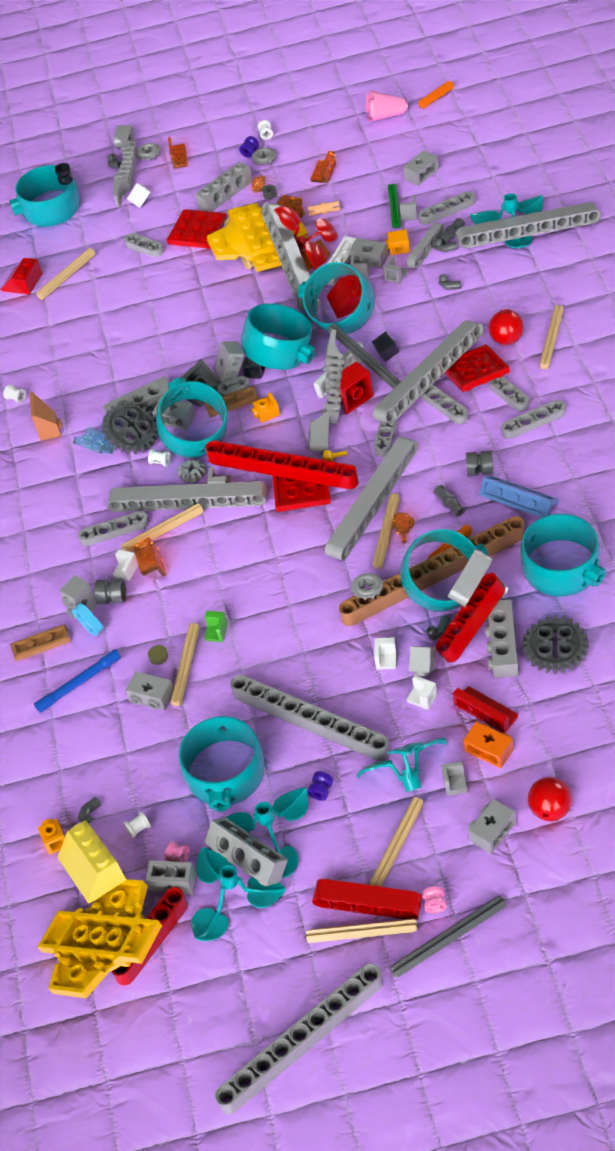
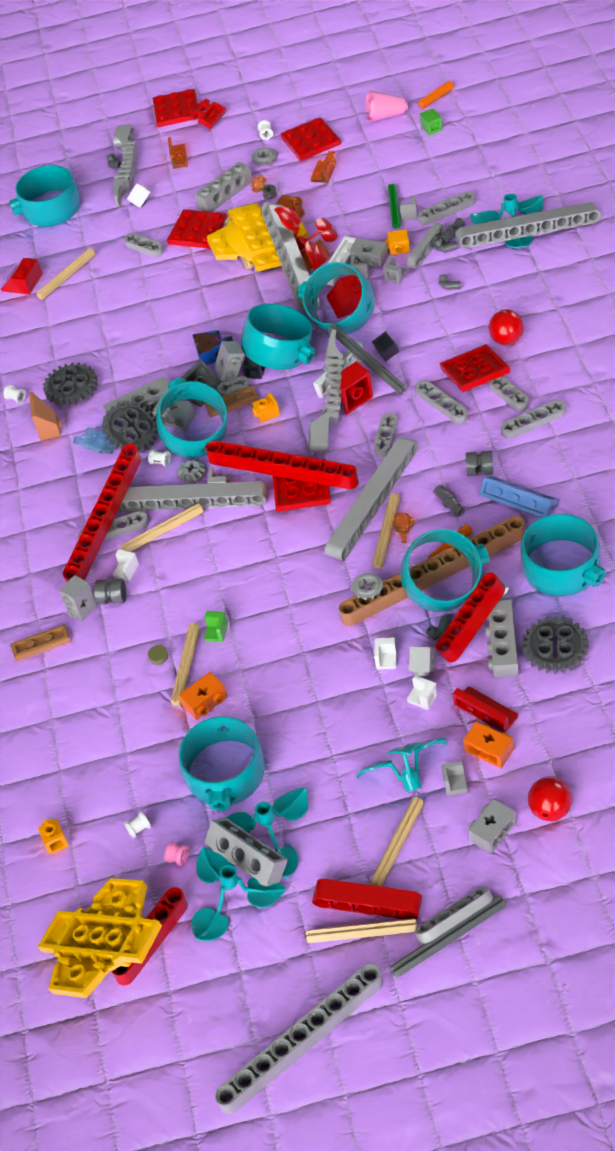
(50, 699): blue piece -> none
(64, 175): black wheel -> none
(70, 384): none -> dark grey gear
(87, 619): medium azure beam -> none
(87, 808): dark grey arm -> none
(89, 862): light yellow slope -> none
(122, 476): none -> red beam
(148, 151): light grey gear -> none
(149, 557): clear orange panel -> none
(149, 691): light grey brick -> none
(169, 874): light grey brick -> none
(174, 107): none -> red plate
(203, 695): none -> orange brick
(208, 345): none -> torso
(210, 116): none -> red plate
(249, 146): dark purple wheel -> none
(263, 698): light grey beam -> none
(310, 138): none -> red plate
(319, 788): dark purple wheel -> none
(323, 208): light nougat pin -> none
(328, 455): yellow hand -> none
(420, 168): light grey brick -> none
(427, 372): light grey beam -> none
(431, 121): none -> bright green panel
(434, 899): bright pink wheel -> none
(453, 914): none -> light grey beam
(470, 577): light grey beam -> none
(551, 337): tan axle -> none

